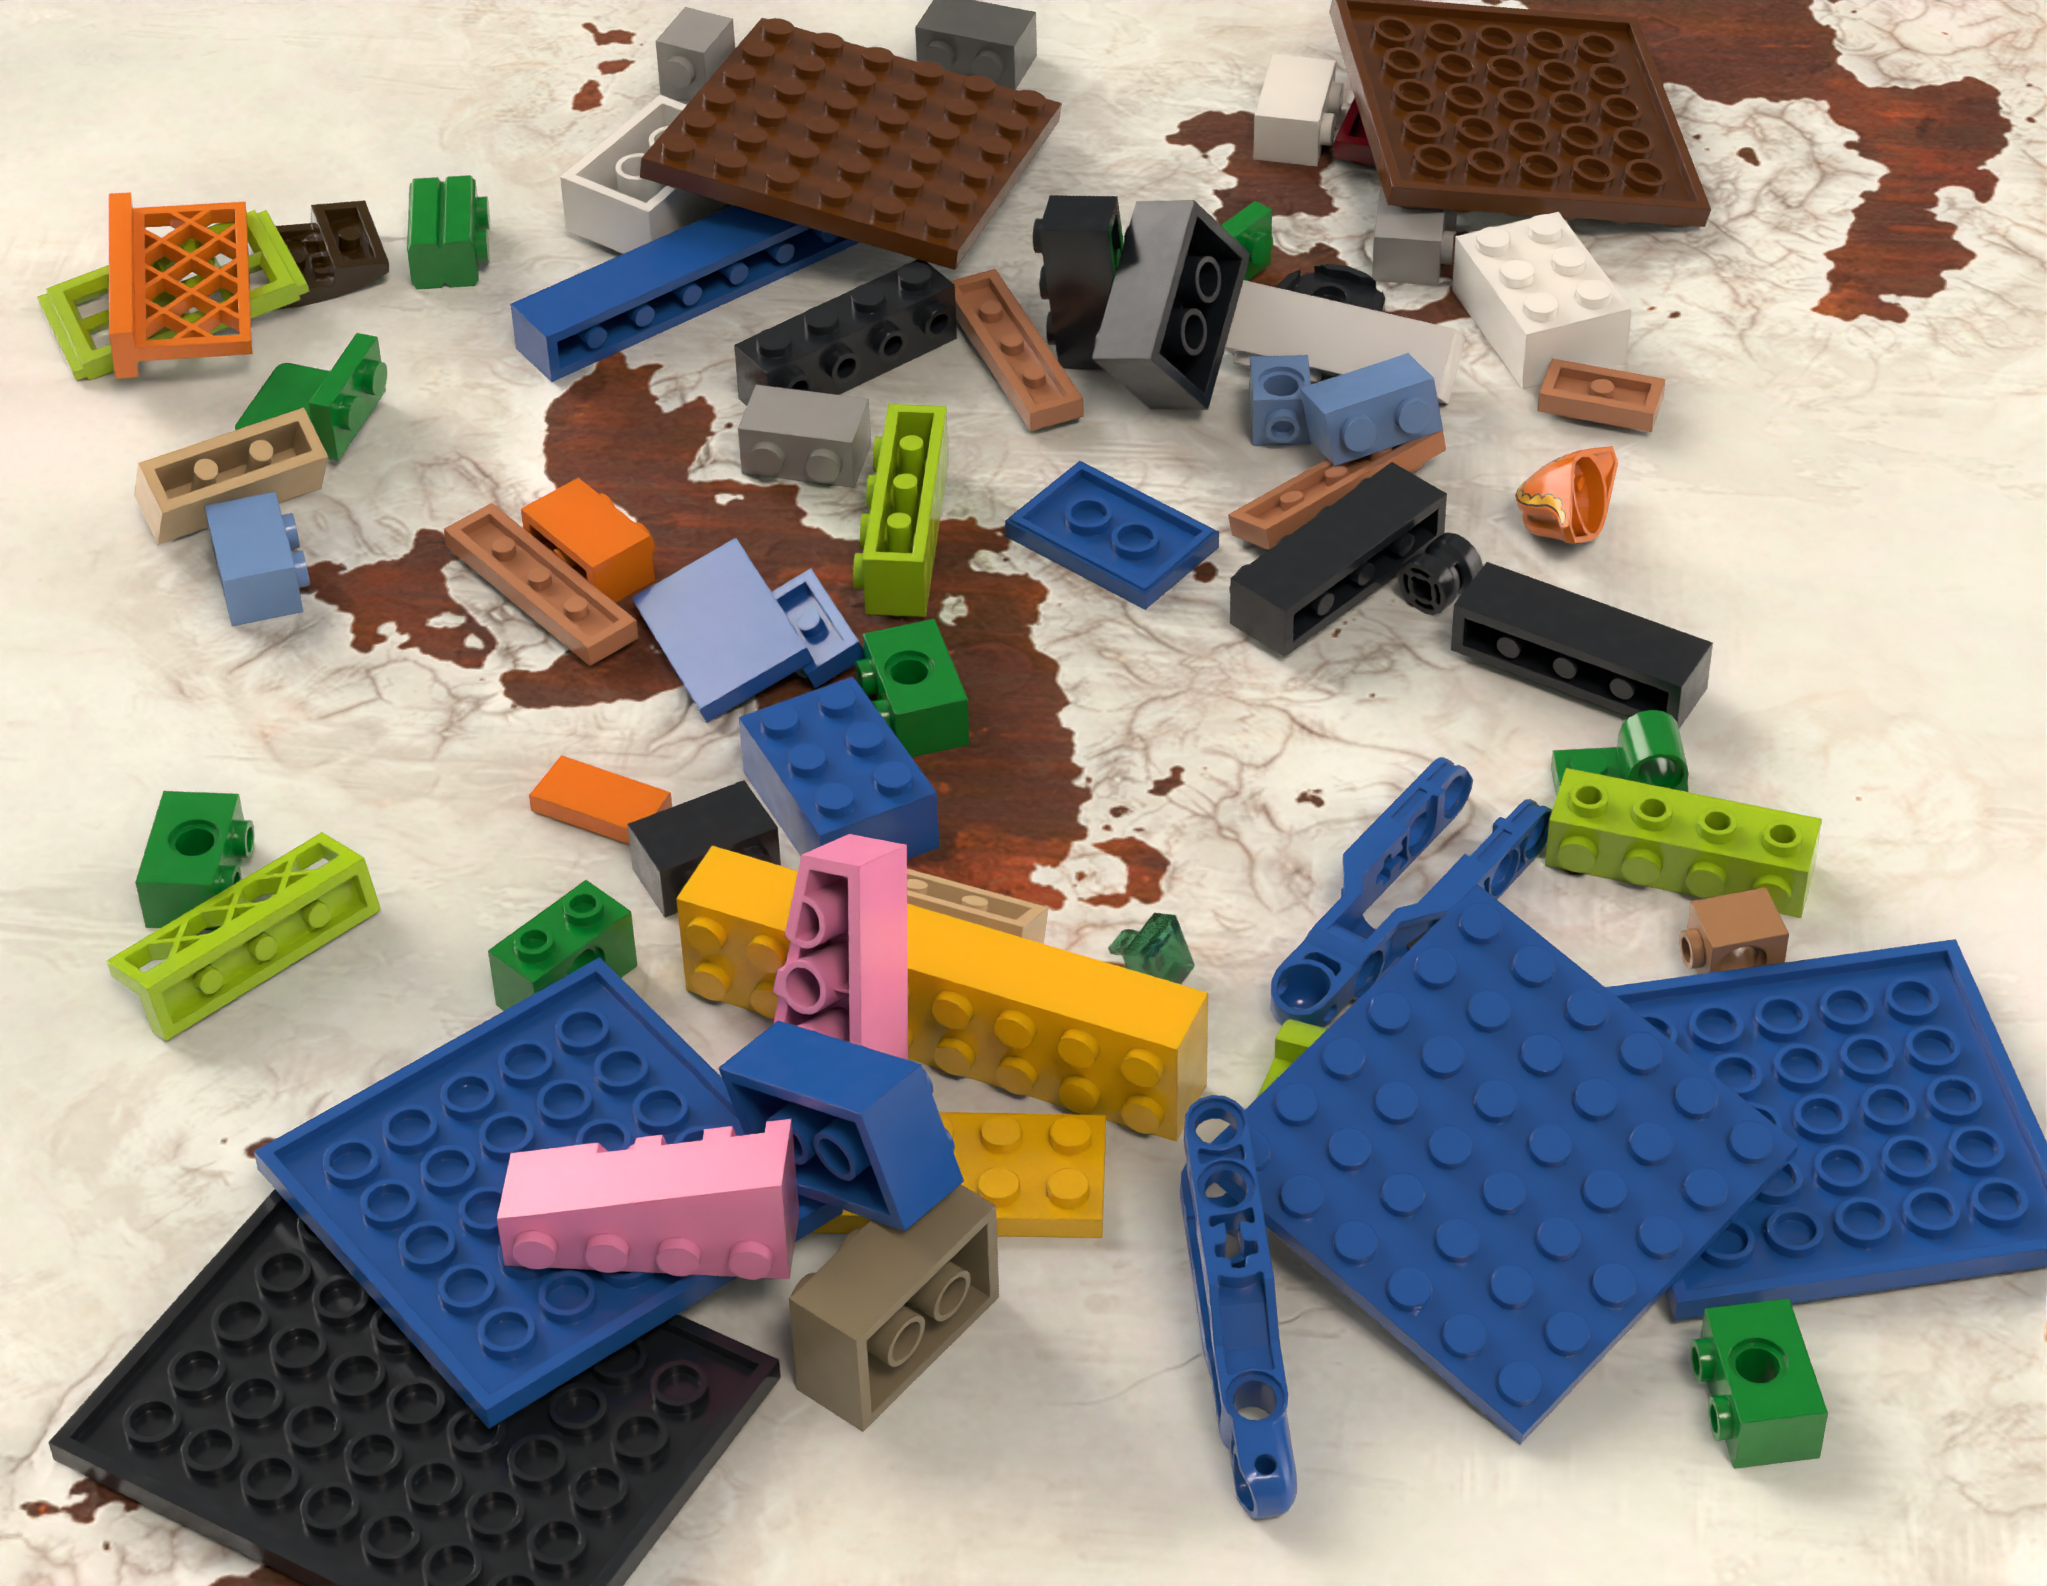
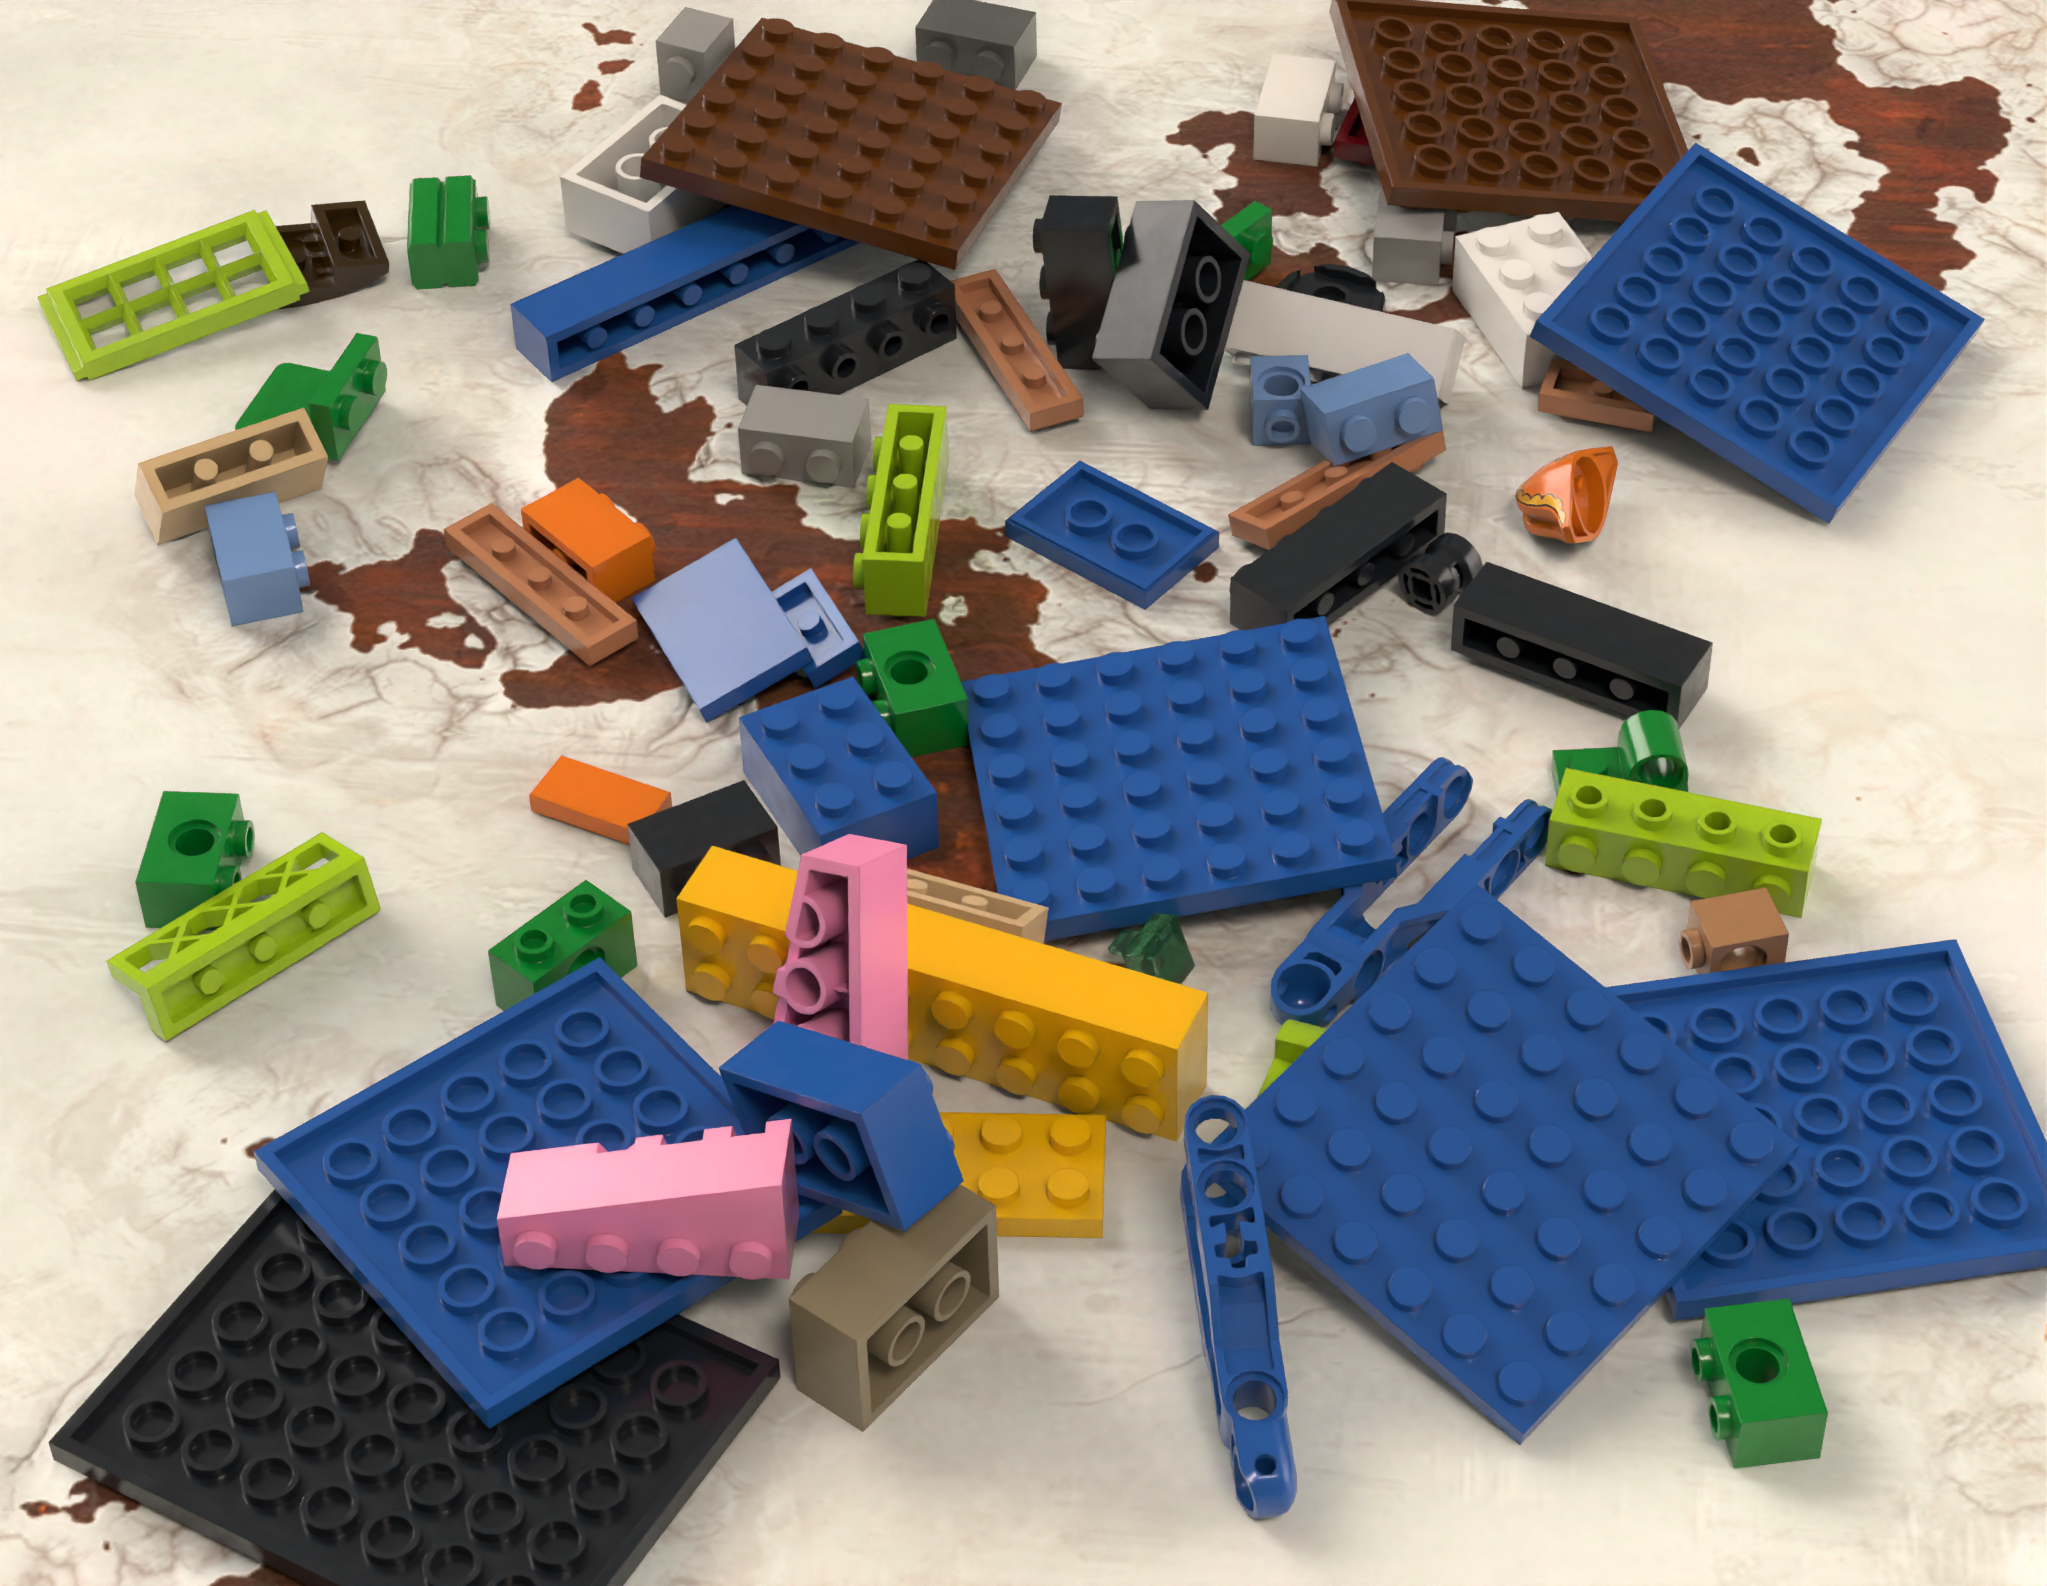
(130, 296): orange fence -> none
(1176, 779): none -> blue plate
(1758, 331): none -> blue plate

